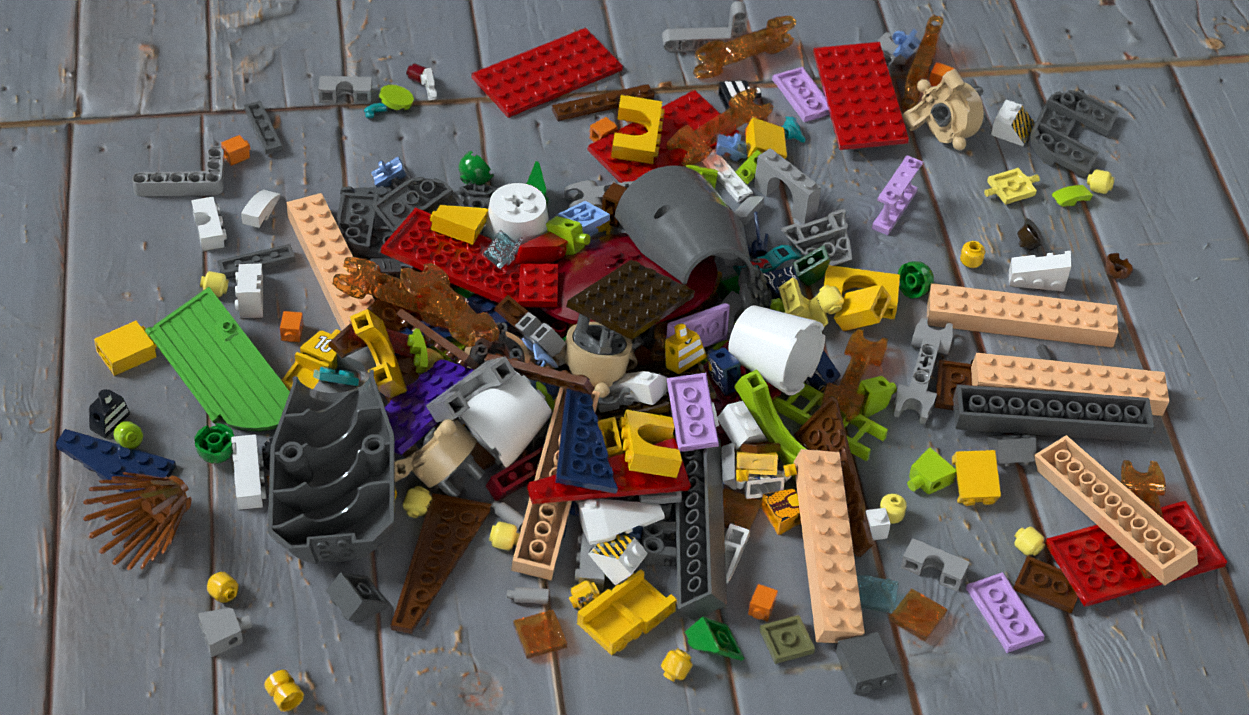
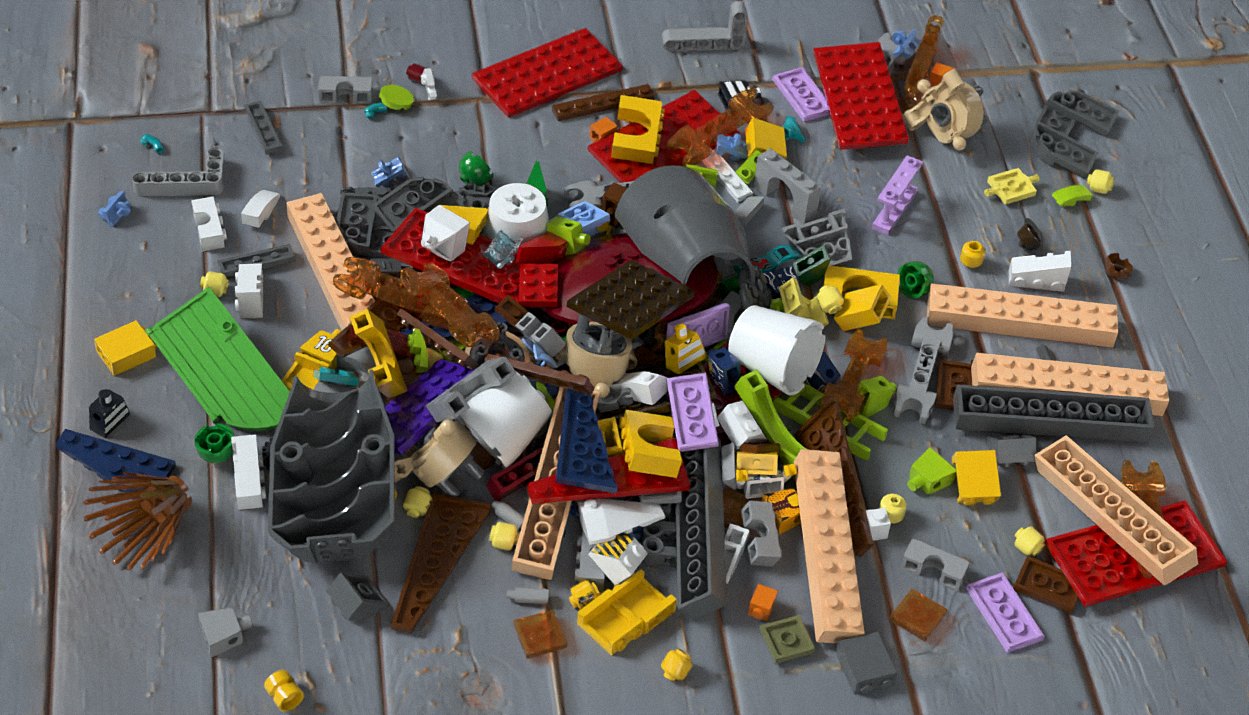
(116, 208): none -> medium blue hips
(128, 435): lime head -> none
(155, 142): none -> teal arm
(222, 587): yellow head -> none
(236, 150): orange brick -> none
(291, 326): orange brick -> none
(444, 233): none -> white piece
(713, 638): green slope -> none
(758, 247): dark blue plant -> none
(761, 518): none -> light grey arch
(765, 40): clear orange piece -> none
(877, 593): clear light blue bracket -> none
(1013, 123): white slope -> none

